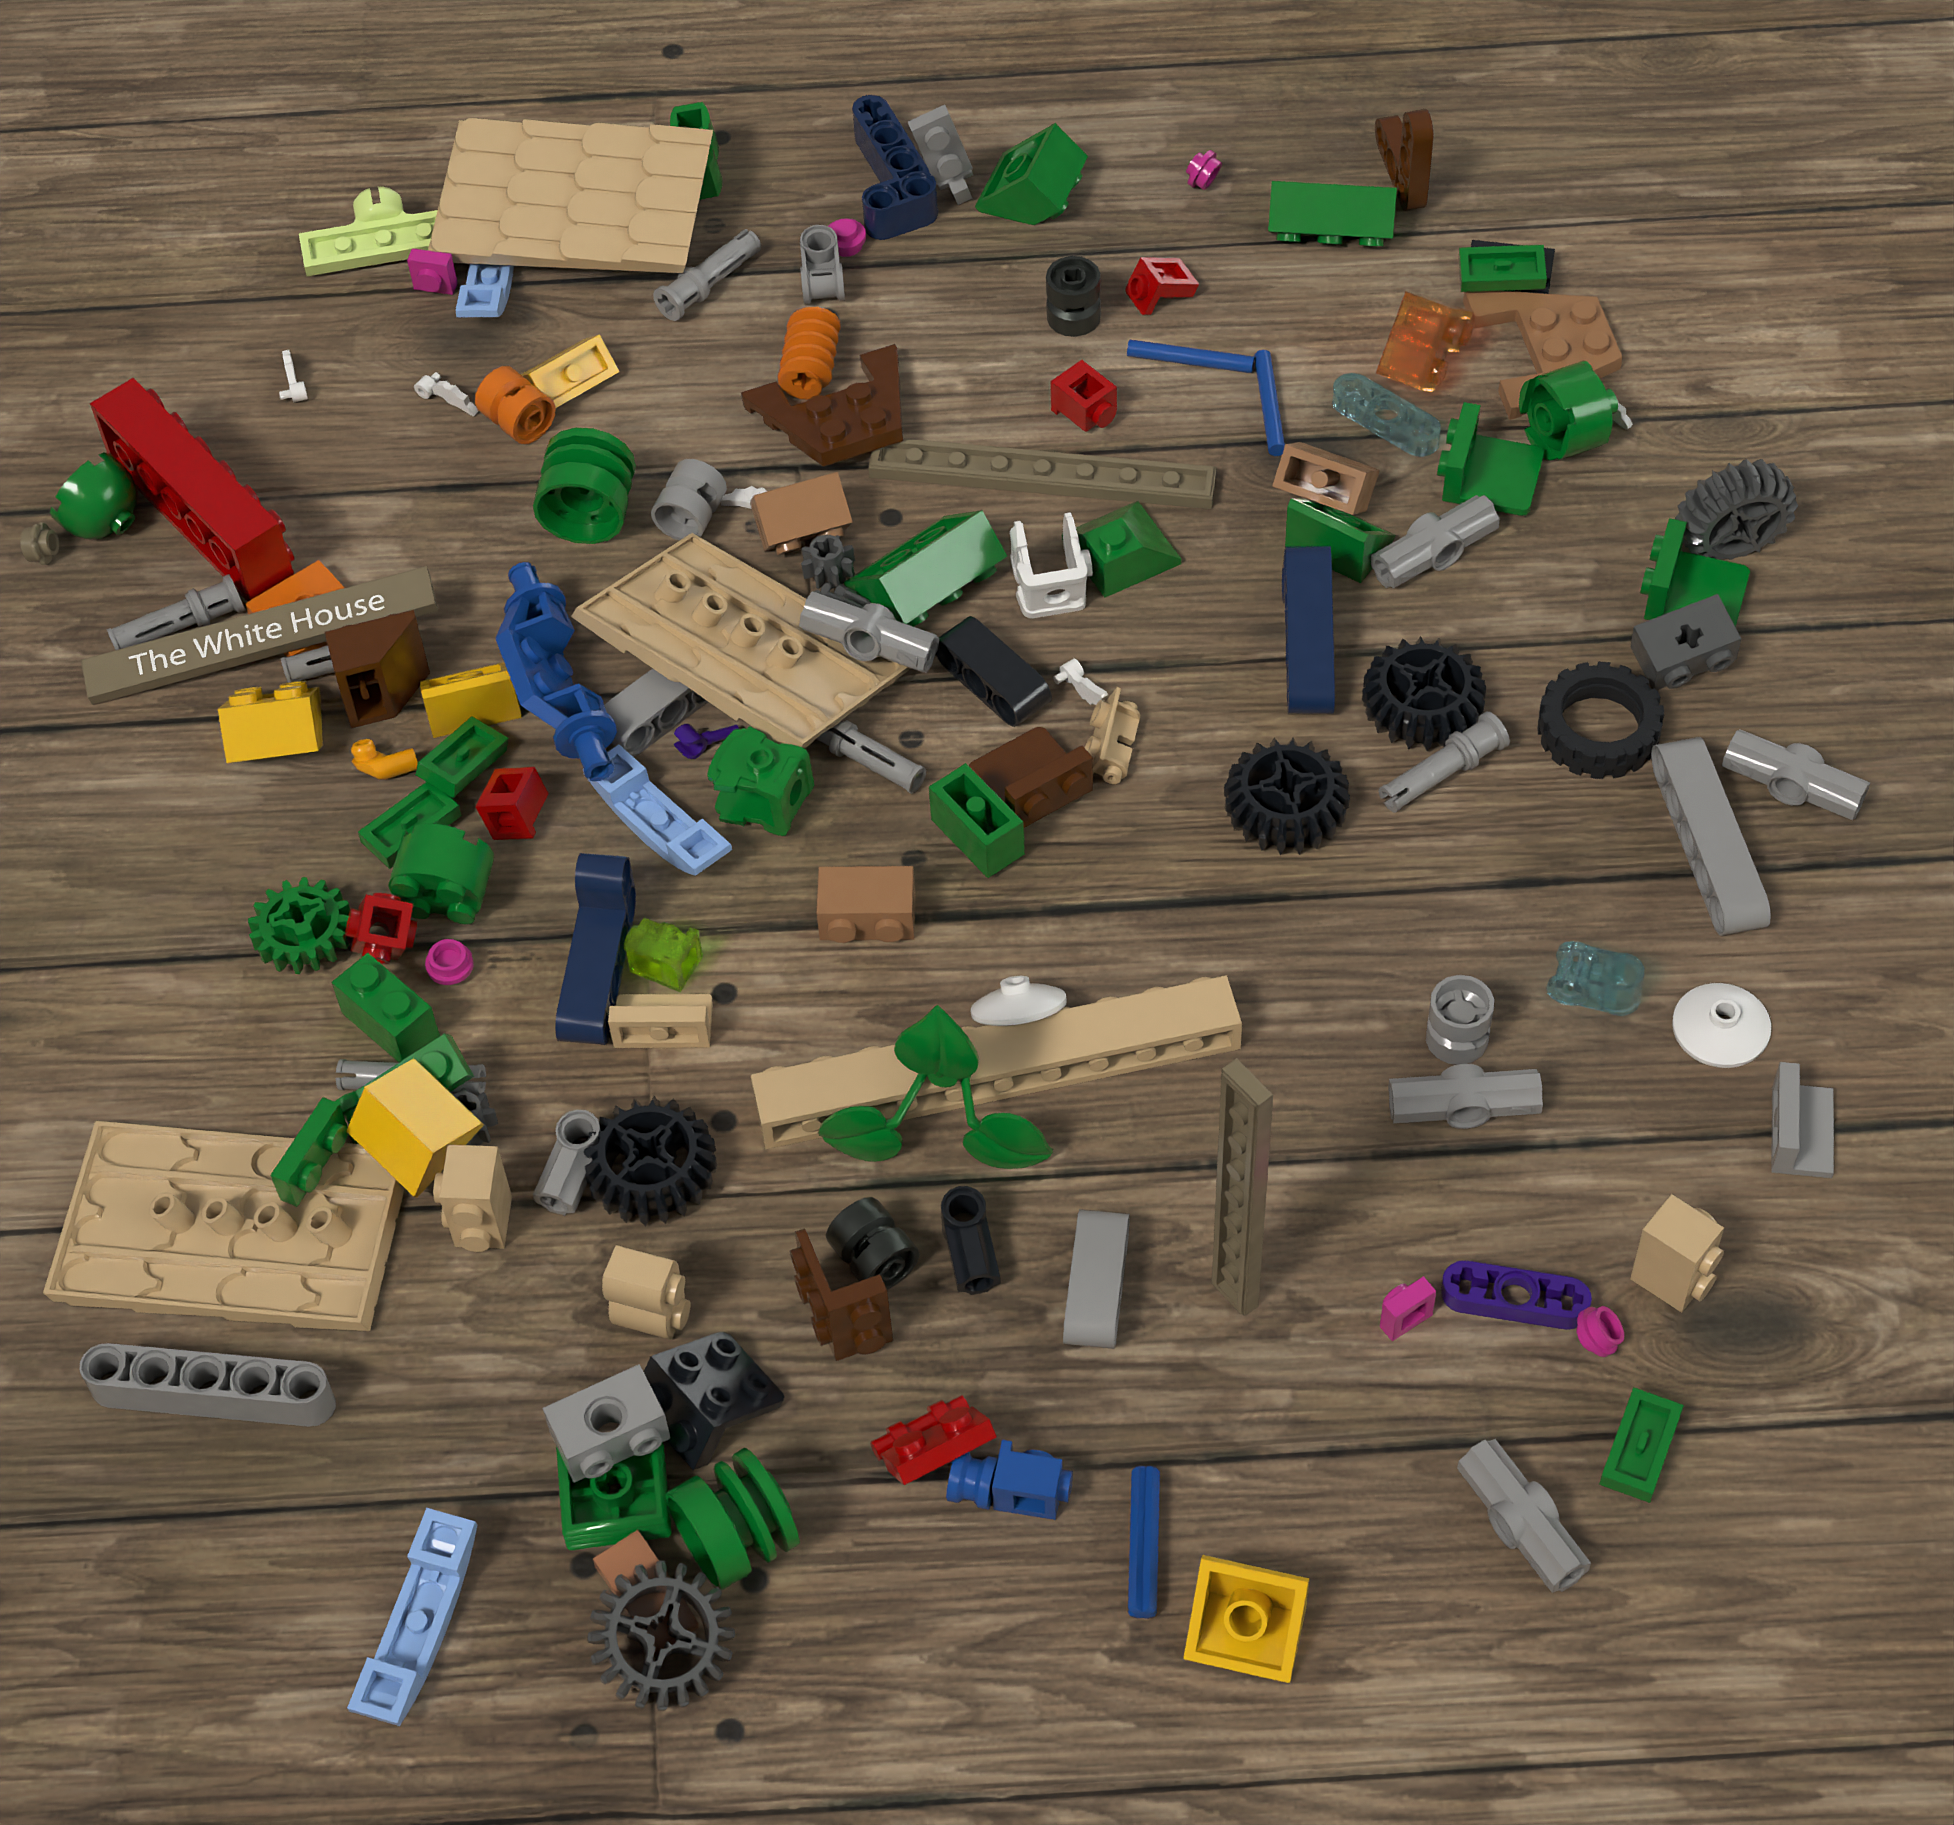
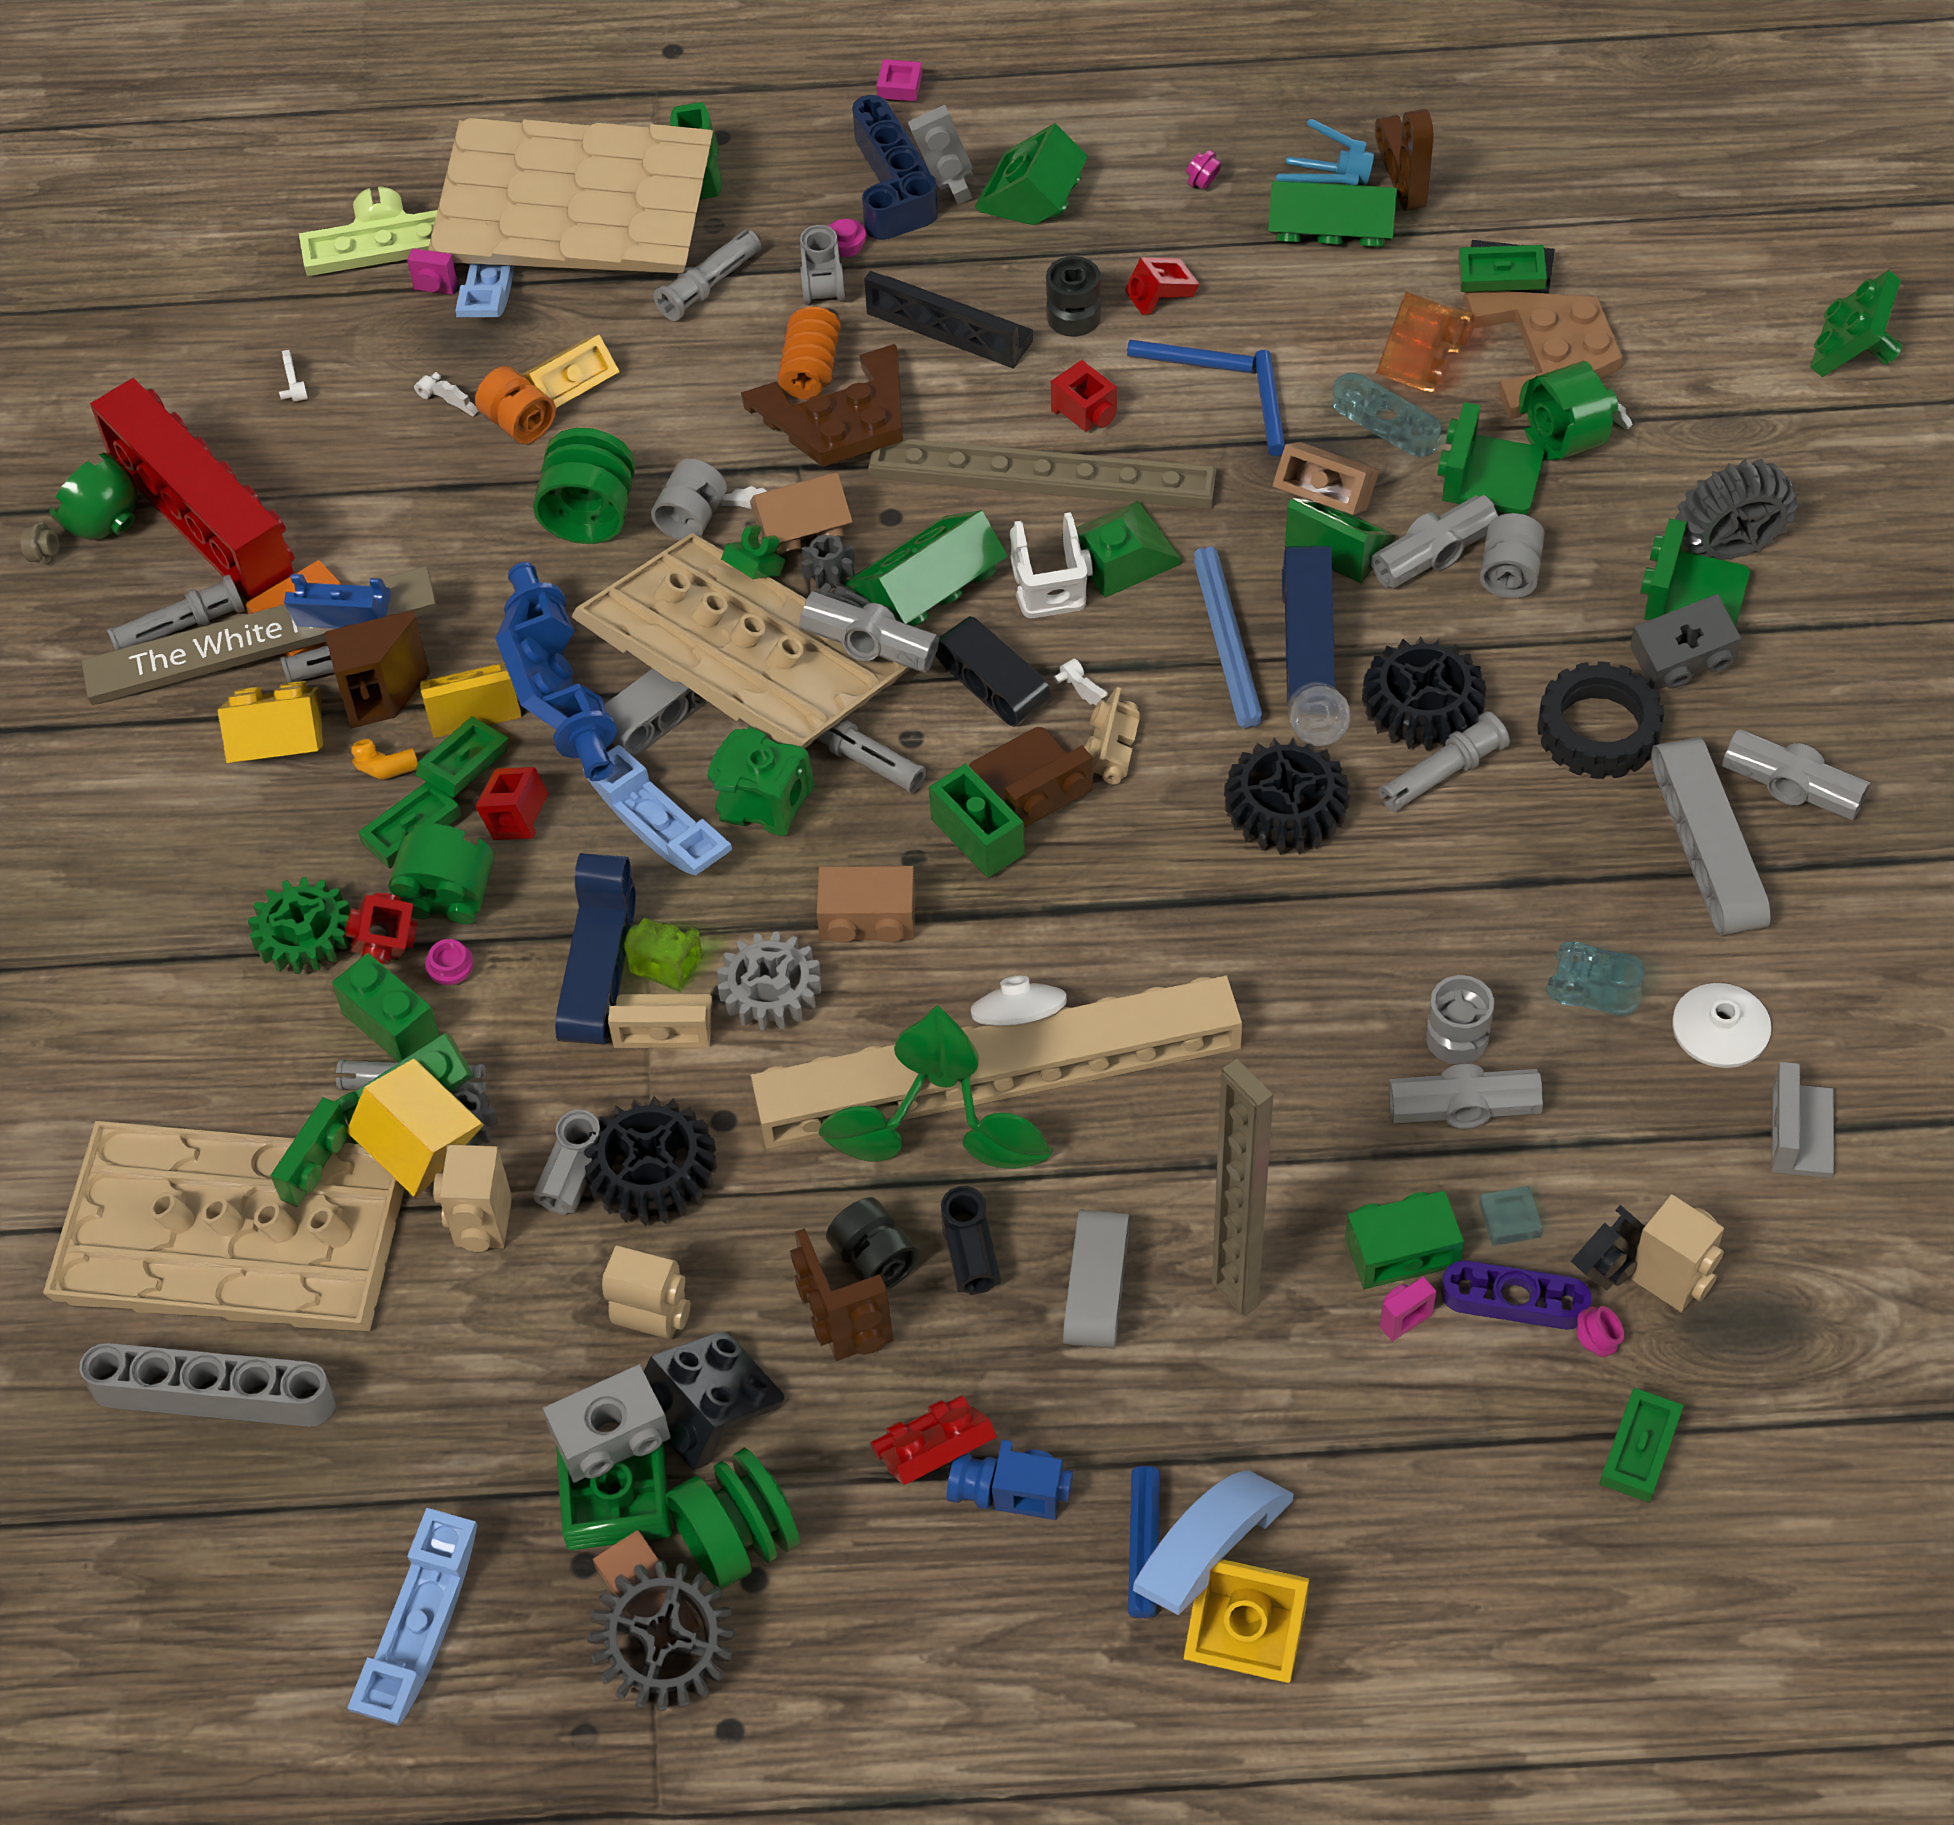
(335, 604): none -> blue hinge
(694, 744): dark purple hand -> none
(752, 557): none -> green tile
(769, 981): none -> light grey gear
(899, 80): none -> dark pink plate
(946, 320): none -> black fence
(1205, 1534): none -> light blue slope
(1227, 637): none -> medium blue axle
(1318, 713): none -> clear wheel
(1351, 167): none -> dark azure plant
(1403, 1238): none -> green brick
(1510, 1215): none -> clear light blue tile
(1512, 555): none -> light grey wheel
(1523, 1515): light grey piece -> none
(1611, 1251): none -> black plate
(1858, 326): none -> green plate

